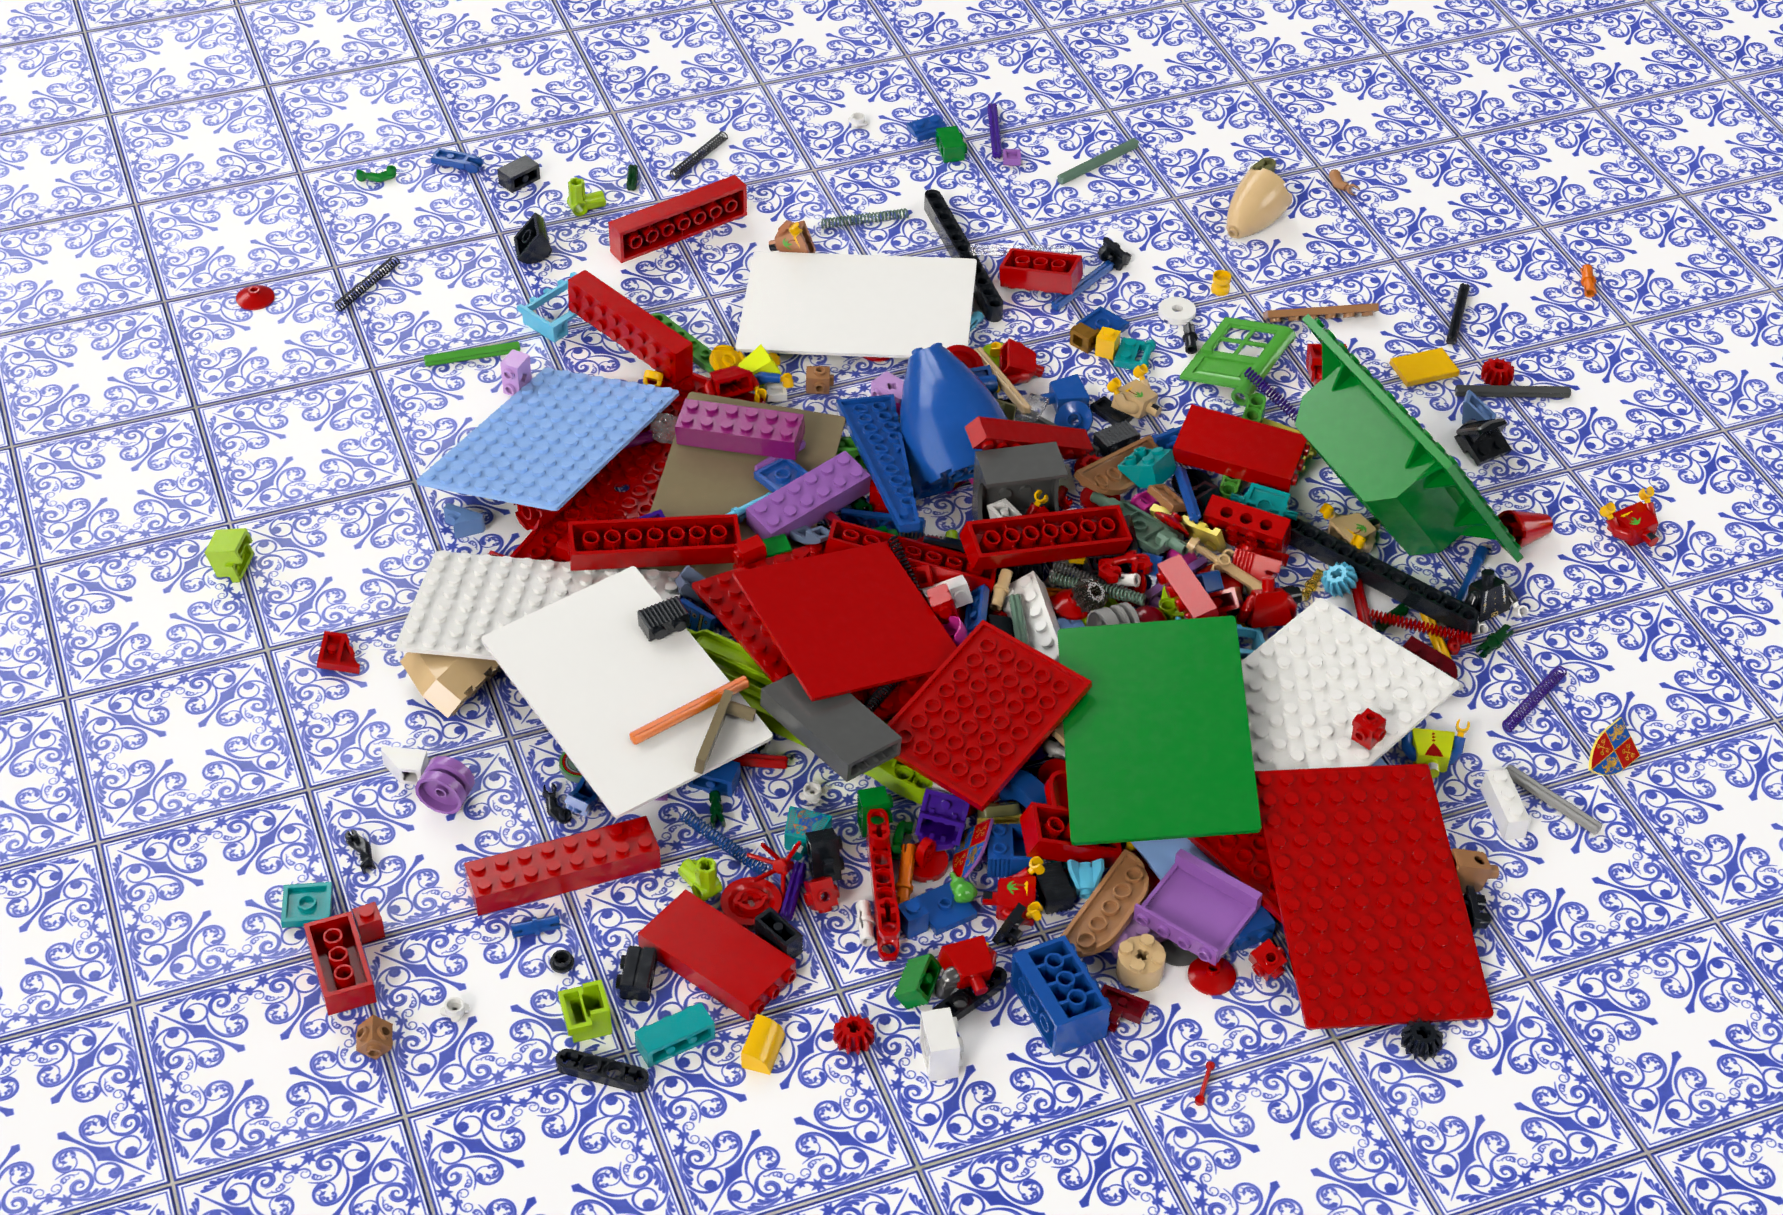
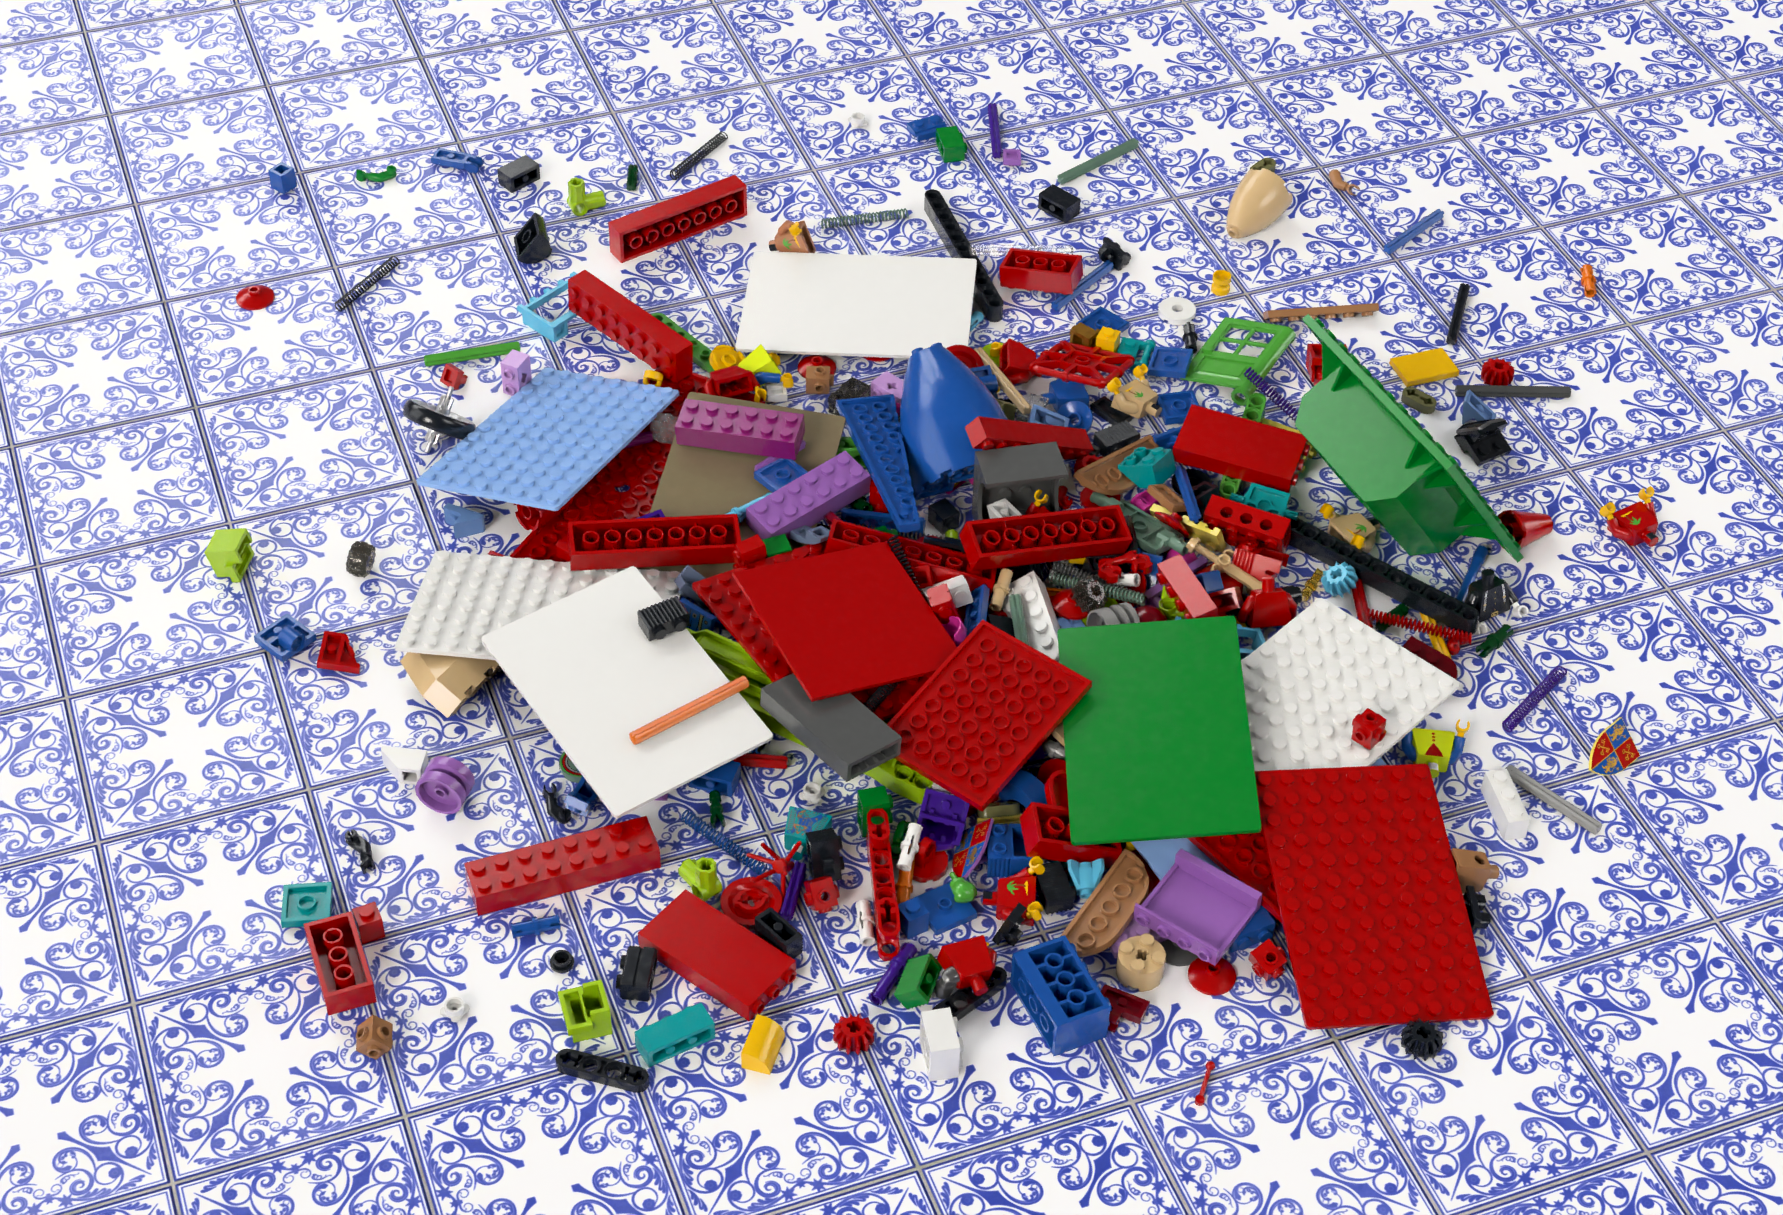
(282, 178): none -> blue brick
(285, 637): none -> blue plate
(360, 559): none -> clear smoke gear
(438, 419): none -> black wheel
(453, 376): none -> red tile
(725, 707): dark tan piece -> none
(816, 360): none -> red dish
(851, 389): none -> clear smoke brick
(892, 974): none -> dark purple pin
(913, 833): none -> white pin
(943, 516): none -> black brick
(1044, 416): none -> medium blue slope
(1059, 203): none -> black brick
(1081, 360): none -> red plate
(1170, 362): none -> blue plate
(1176, 406): none -> blue plate
(1413, 231): none -> blue axle
(1418, 400): none -> olive beam

